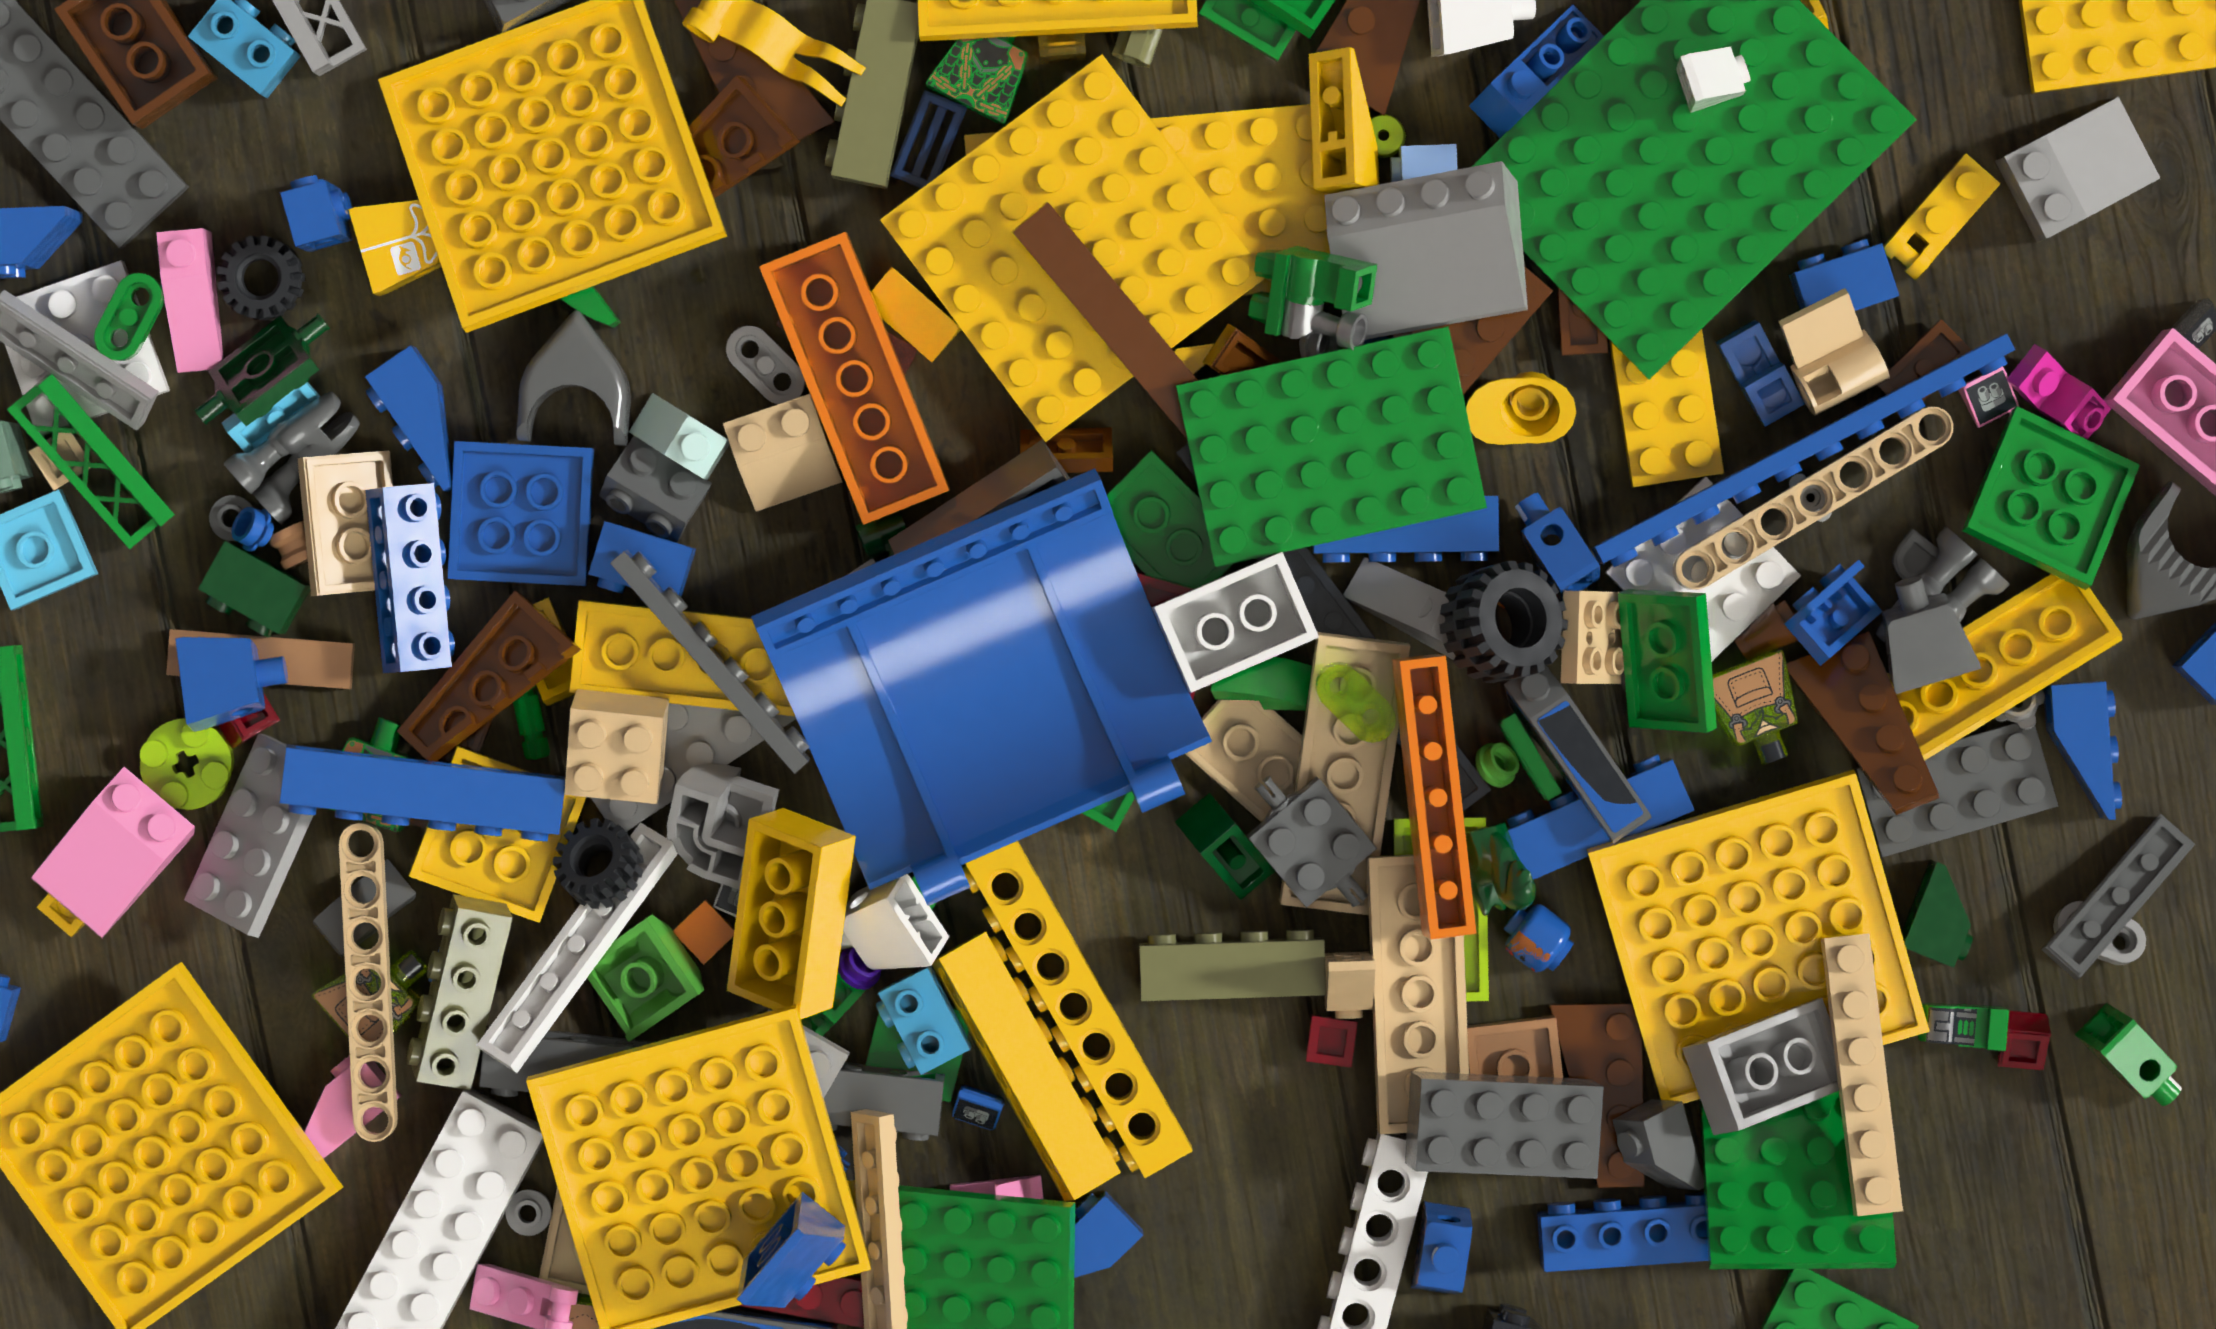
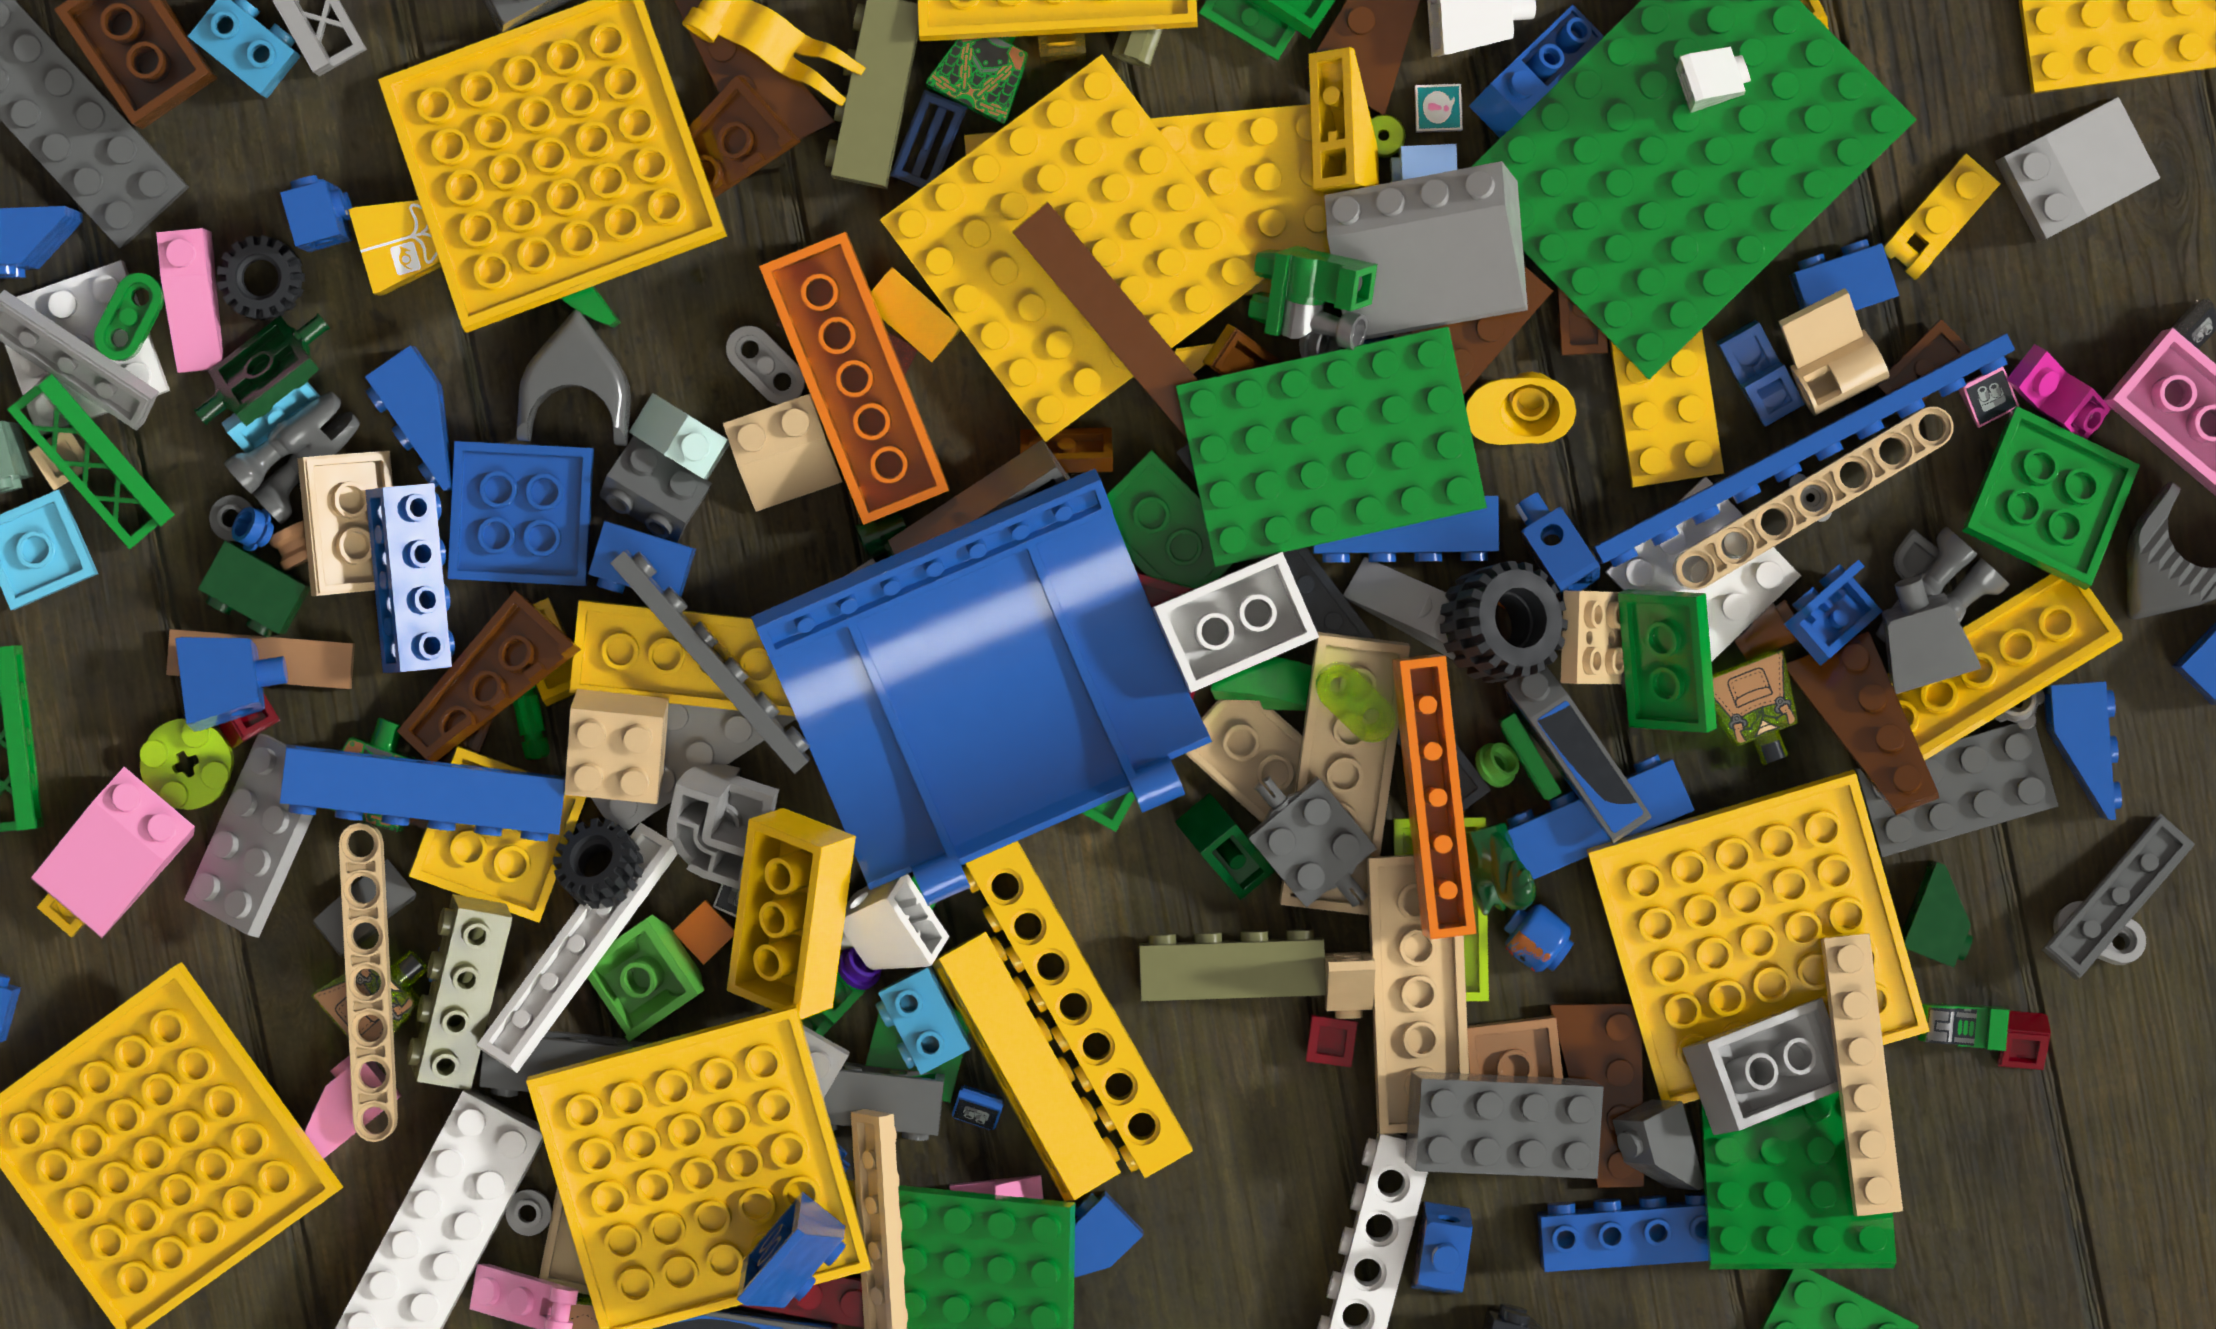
(1438, 108): none -> tile
(2130, 1054): torso -> none

